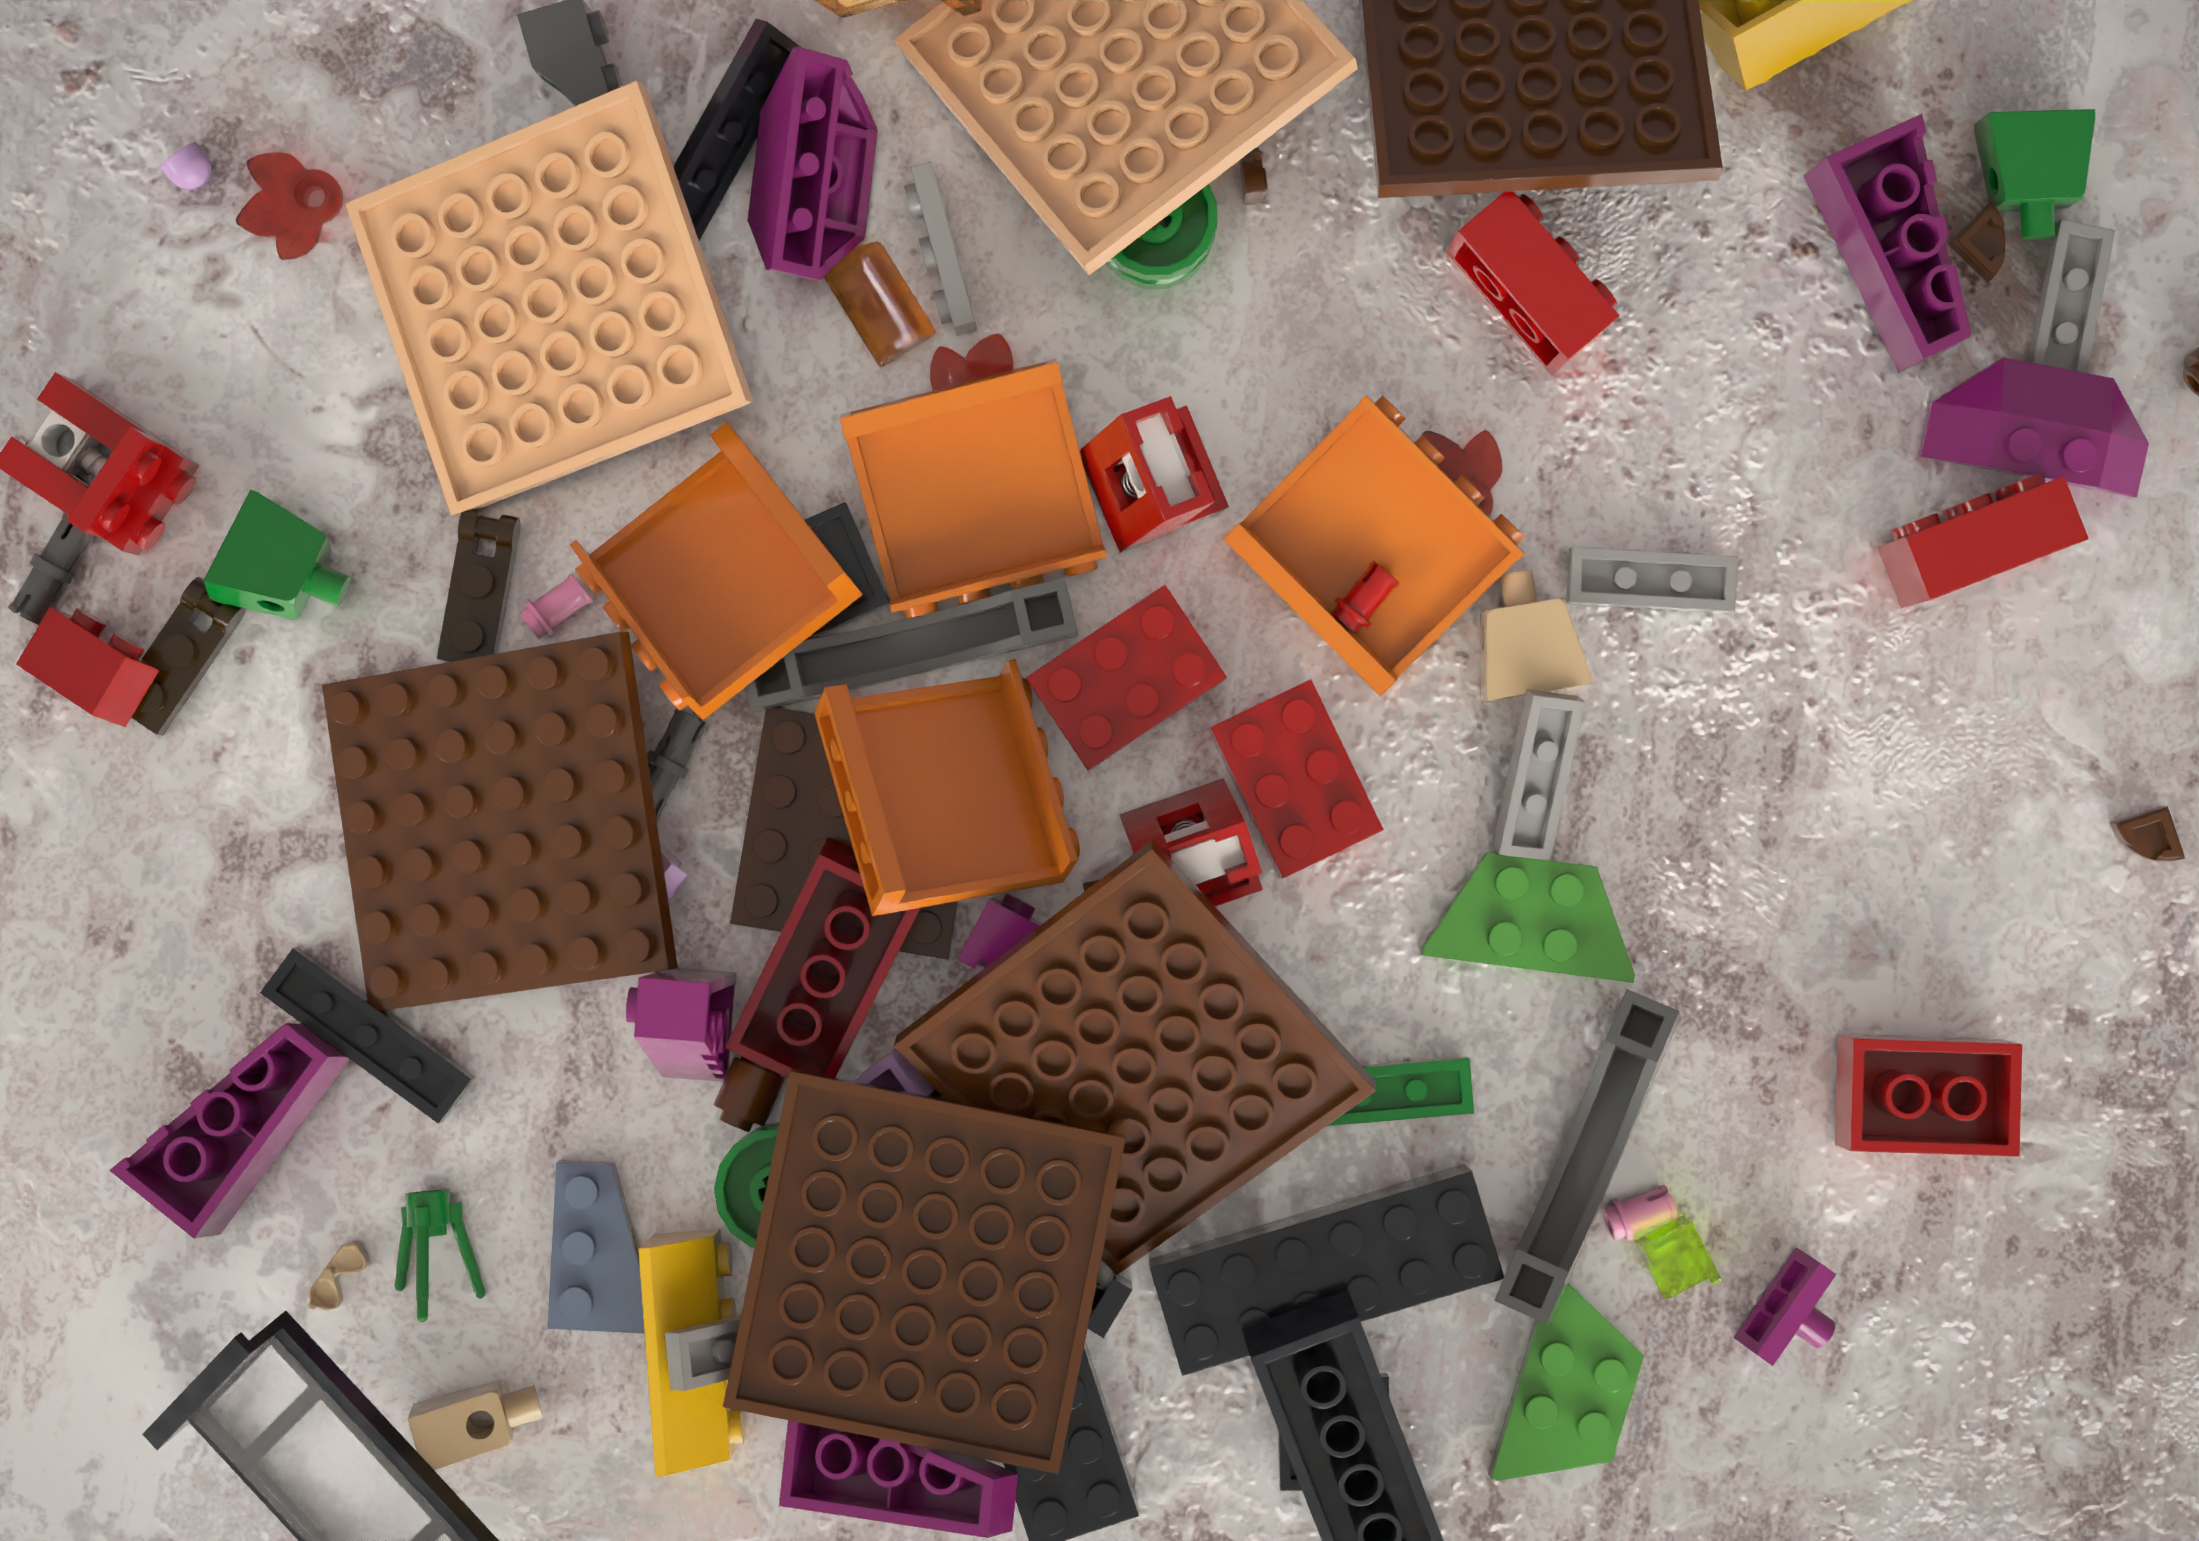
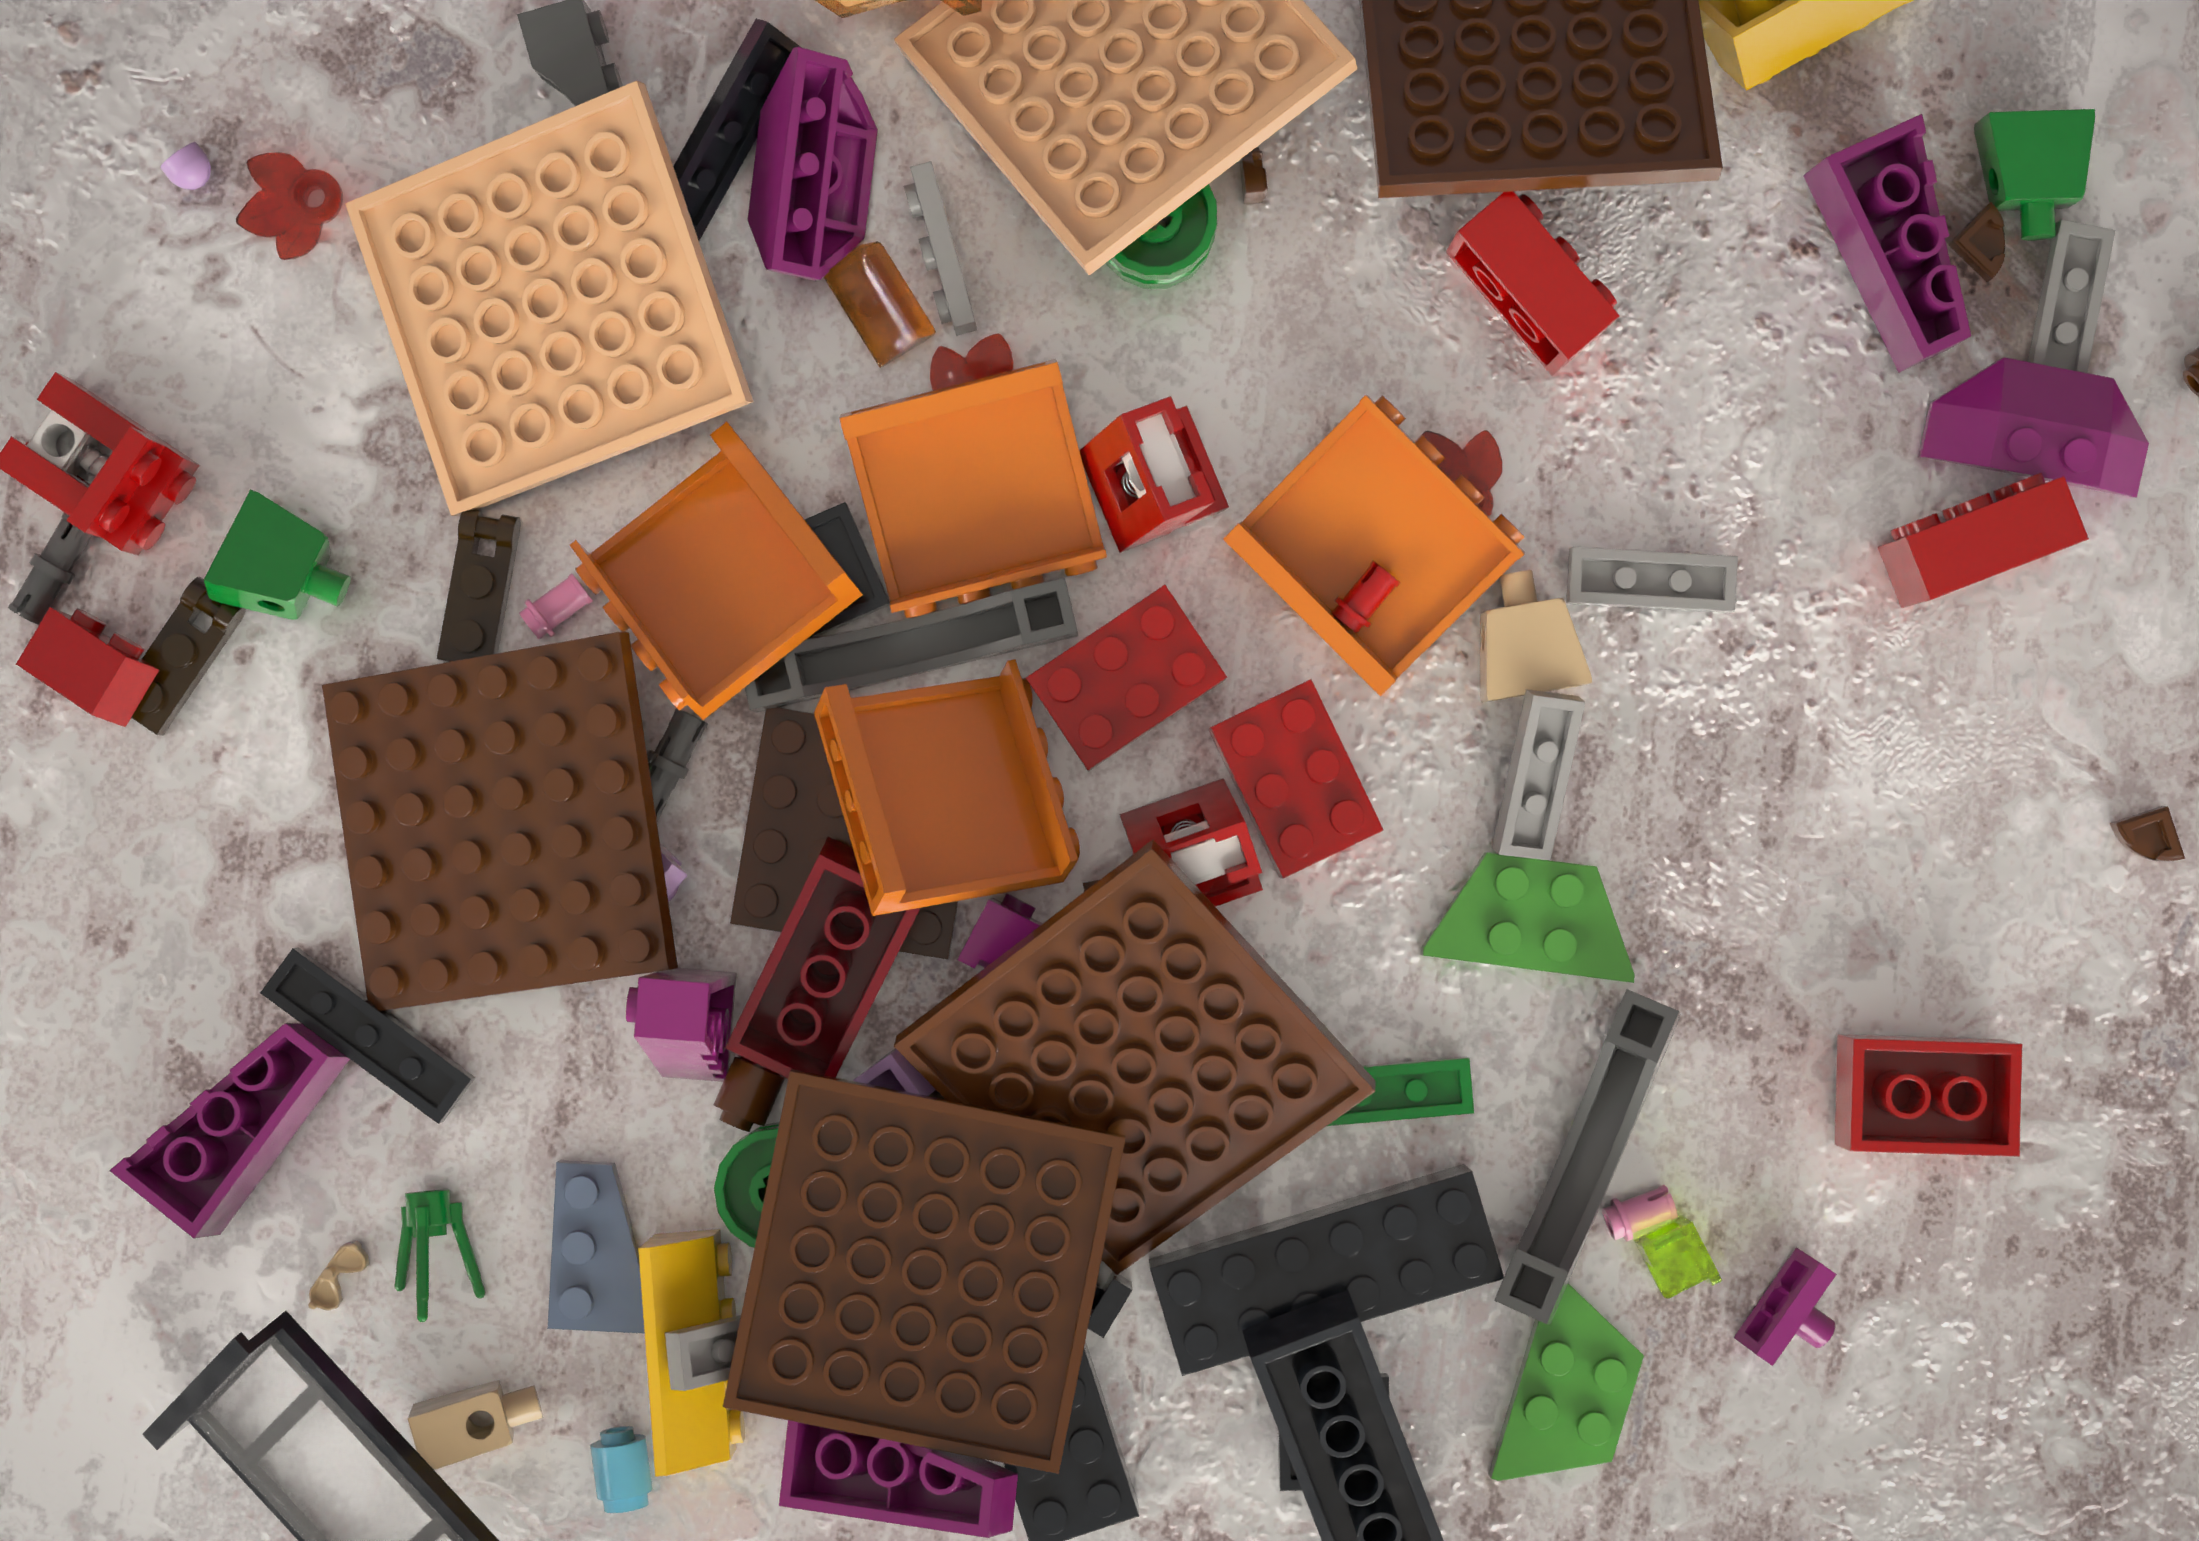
(621, 1469): none -> medium azure brick

